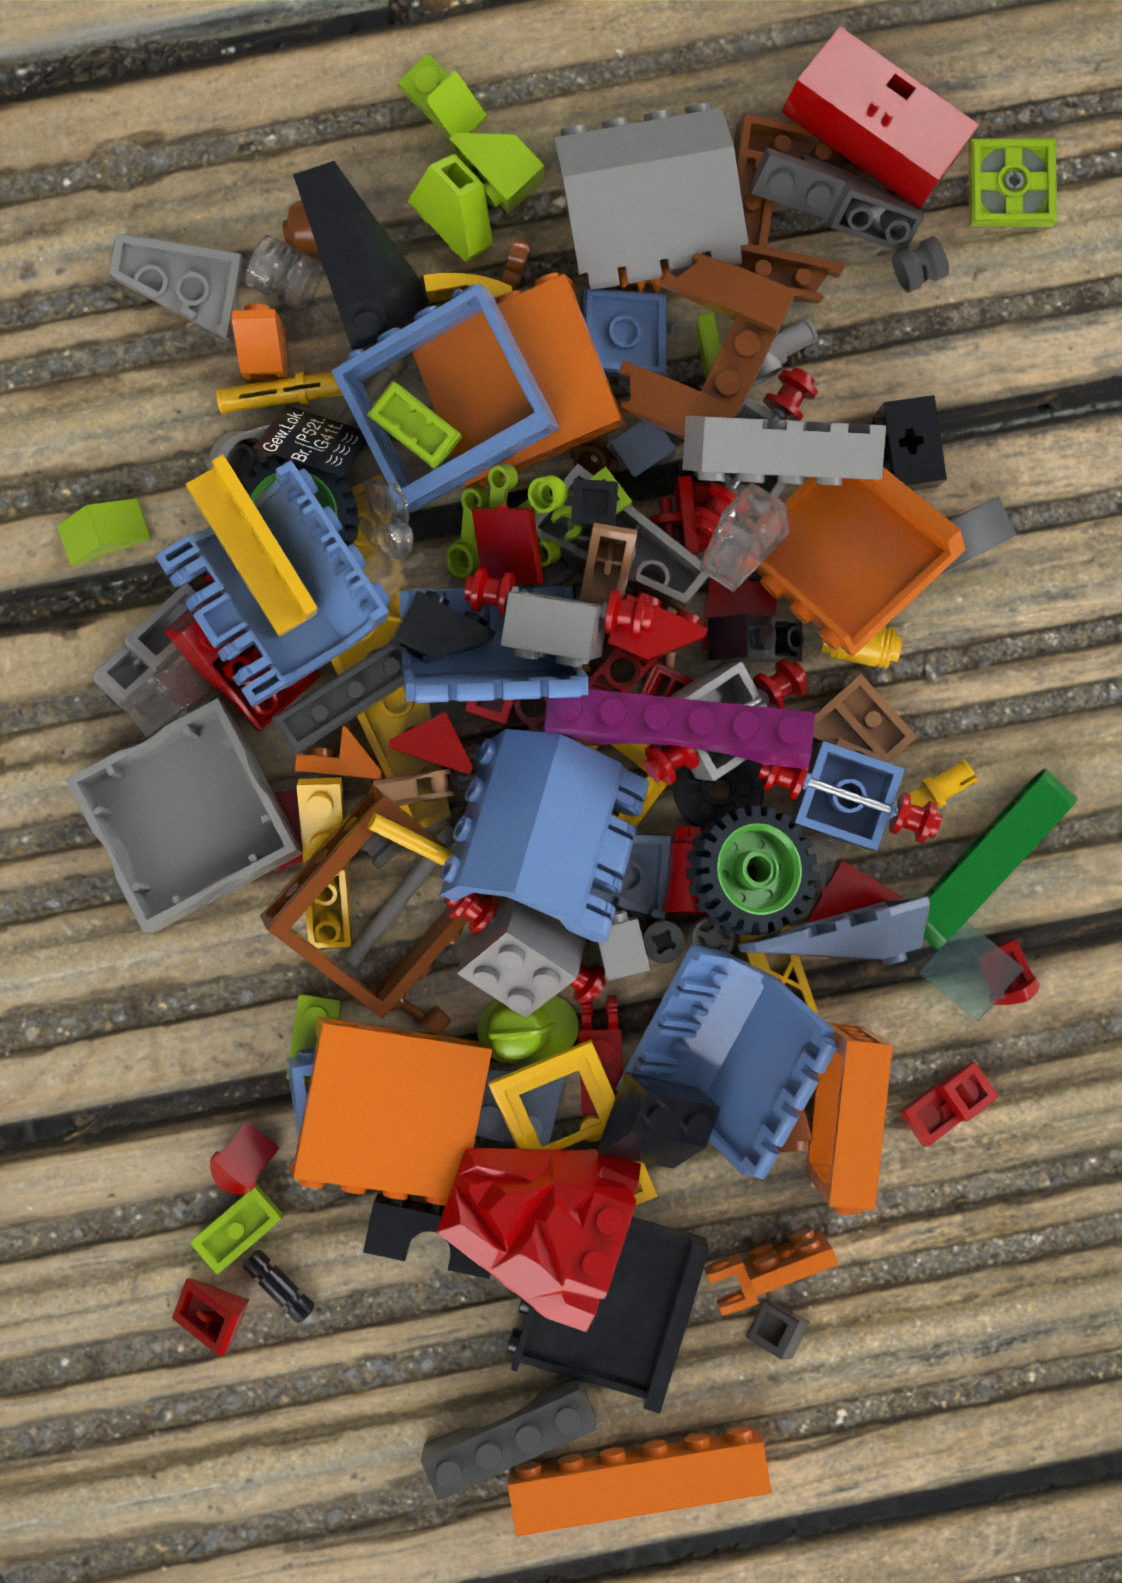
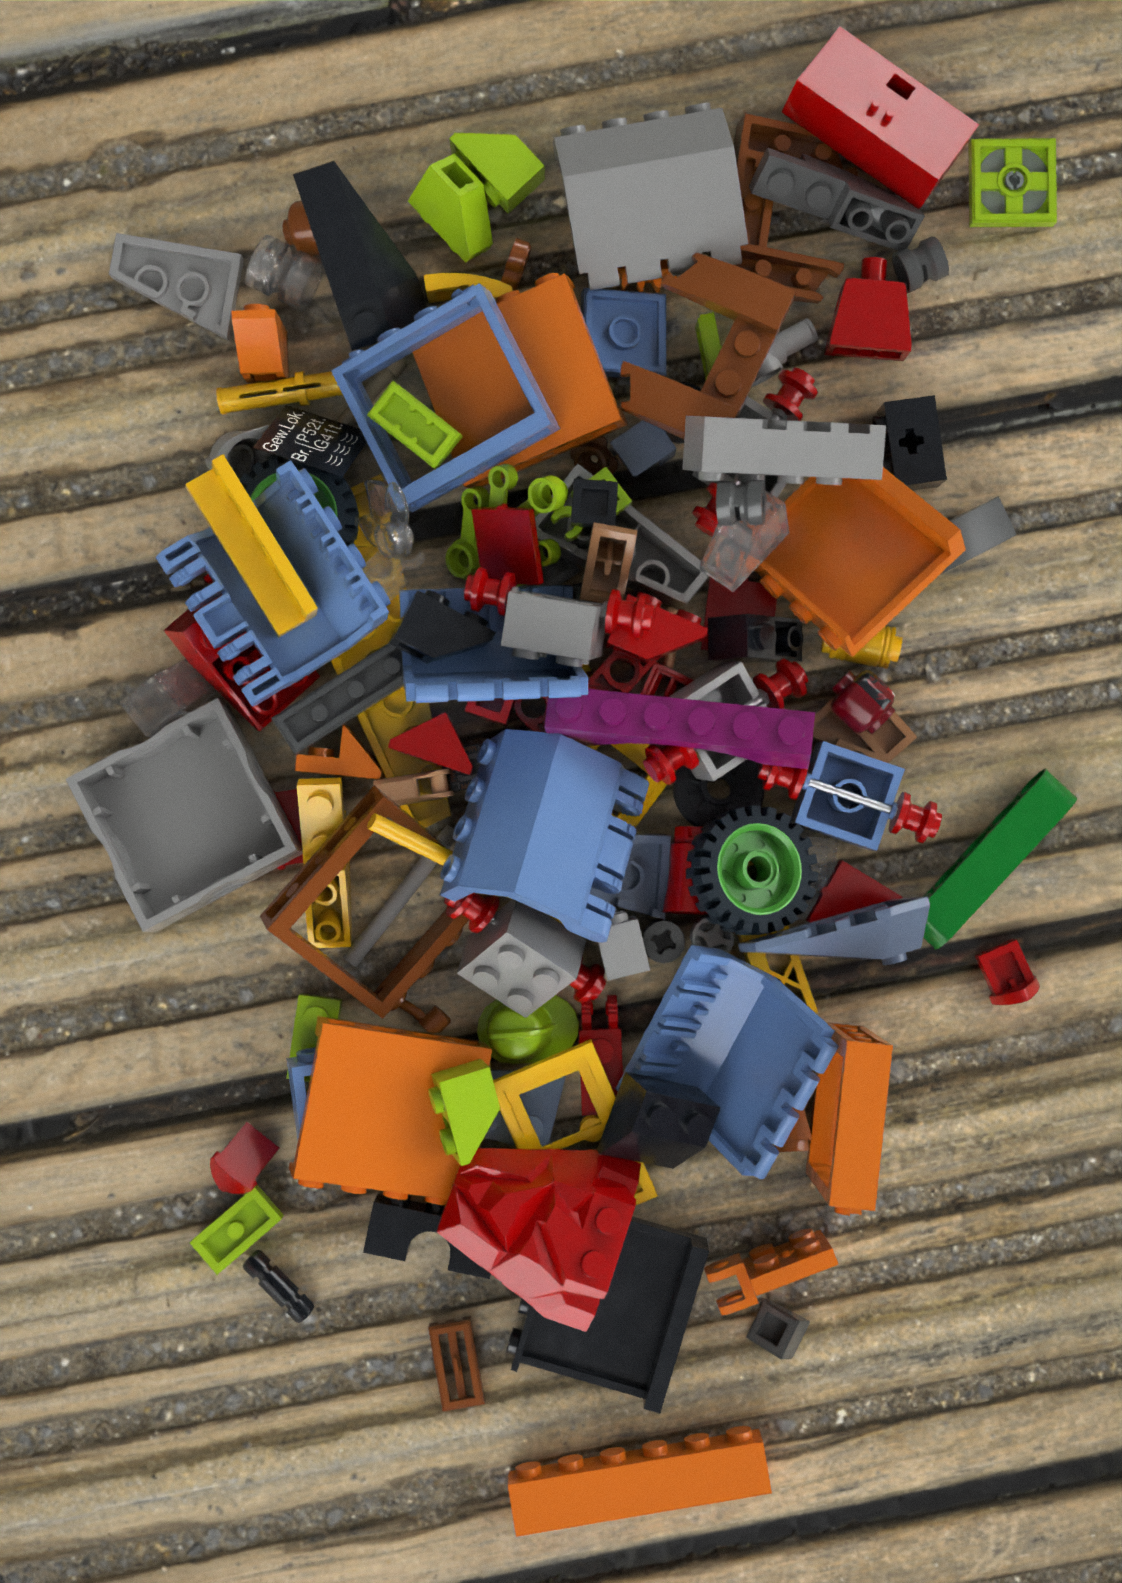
(103, 530): lime slope -> none
(145, 650): light grey slope -> none
(210, 1314): red slope -> none
(380, 849): dark grey wheel -> none
(442, 97): lime slope -> none
(451, 1327): none -> dark orange tile
(467, 1106): none -> lime slope
(481, 1452): dark grey arch -> none
(687, 497): red hips -> none
(741, 502): none -> dark grey wheel
(863, 701): none -> dark red head
(871, 316): none -> red torso
(944, 785): yellow pin -> none
(948, 1103): red slope -> none
(972, 971): clear light blue piece -> none

